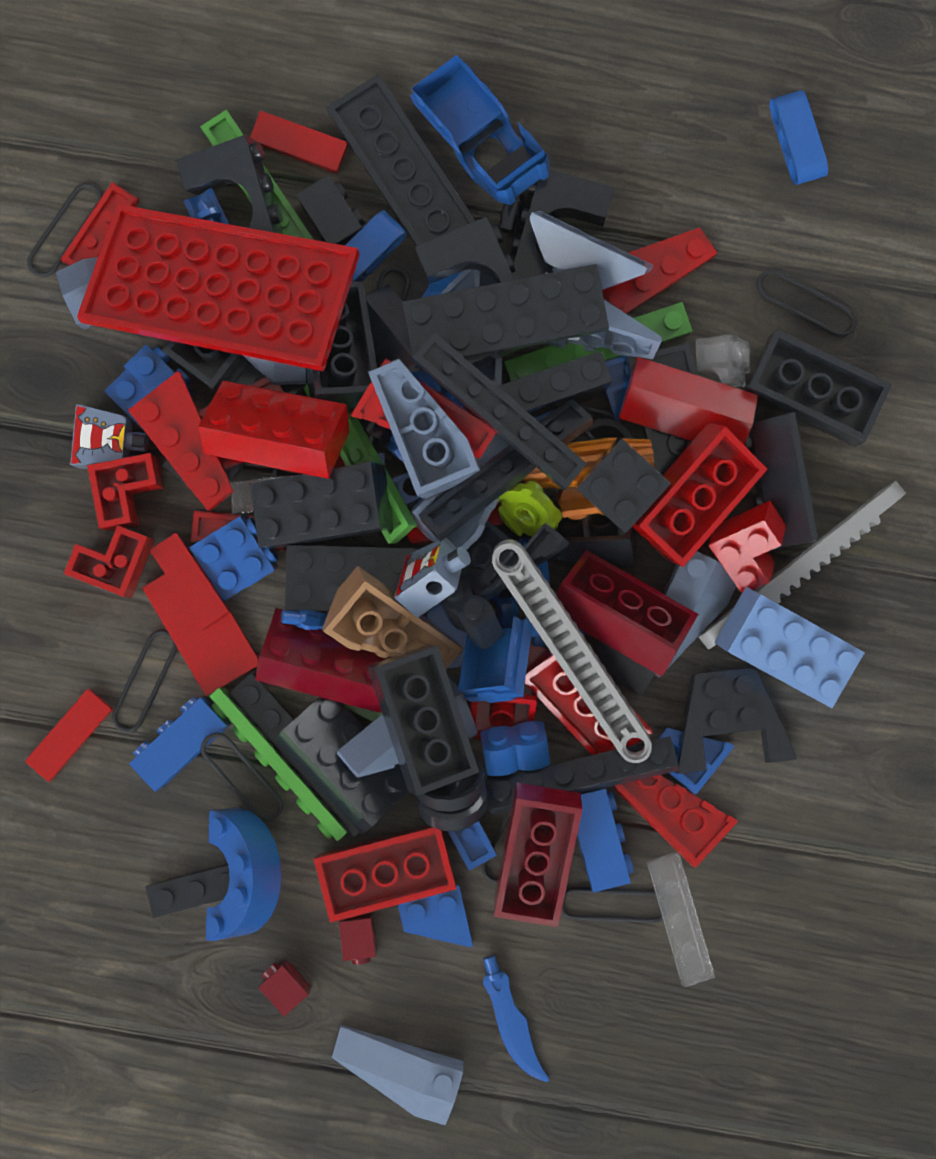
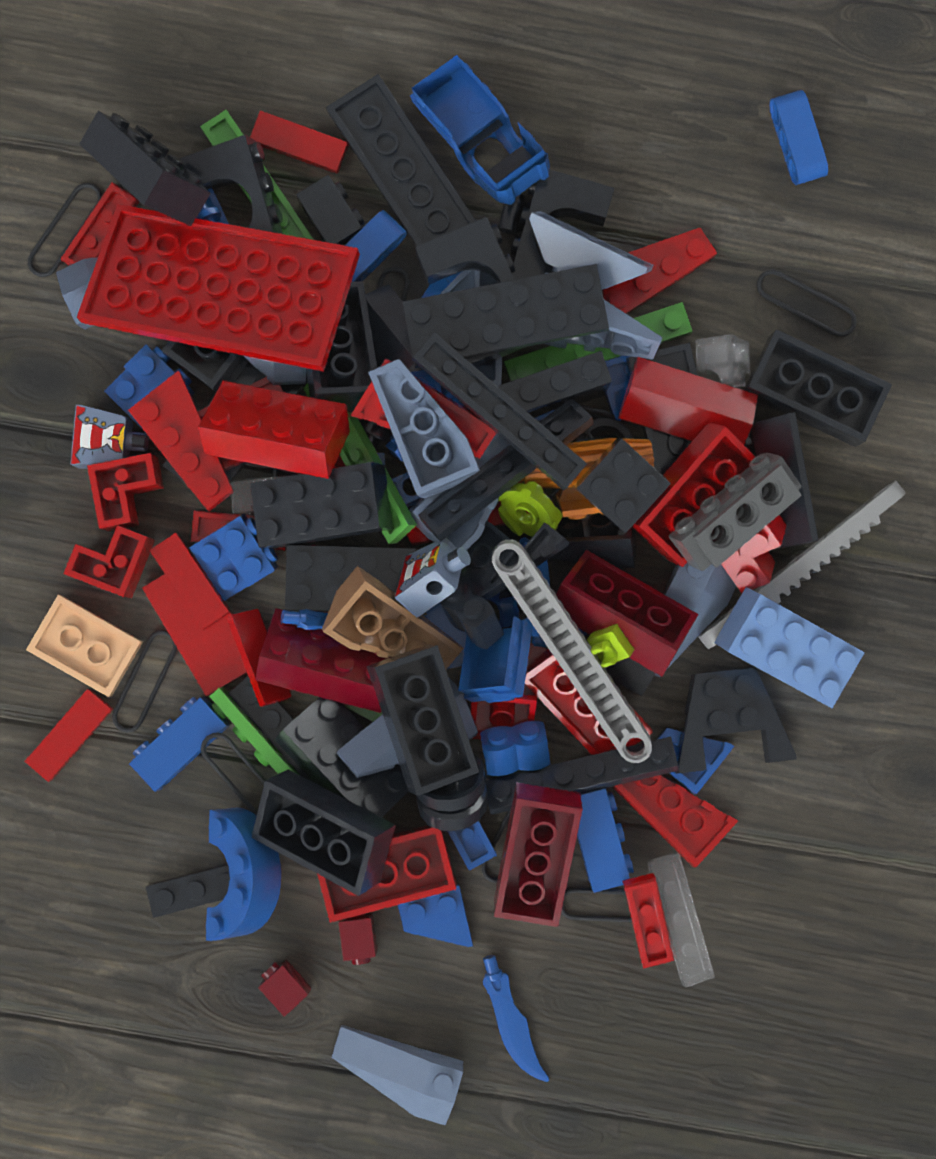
(84, 645): none -> light nougat plate
(145, 167): none -> black brick
(249, 636): none -> red tile
(323, 831): none -> black brick
(610, 645): none -> lime tile
(648, 920): none -> red tile
(736, 512): none -> dark grey brick

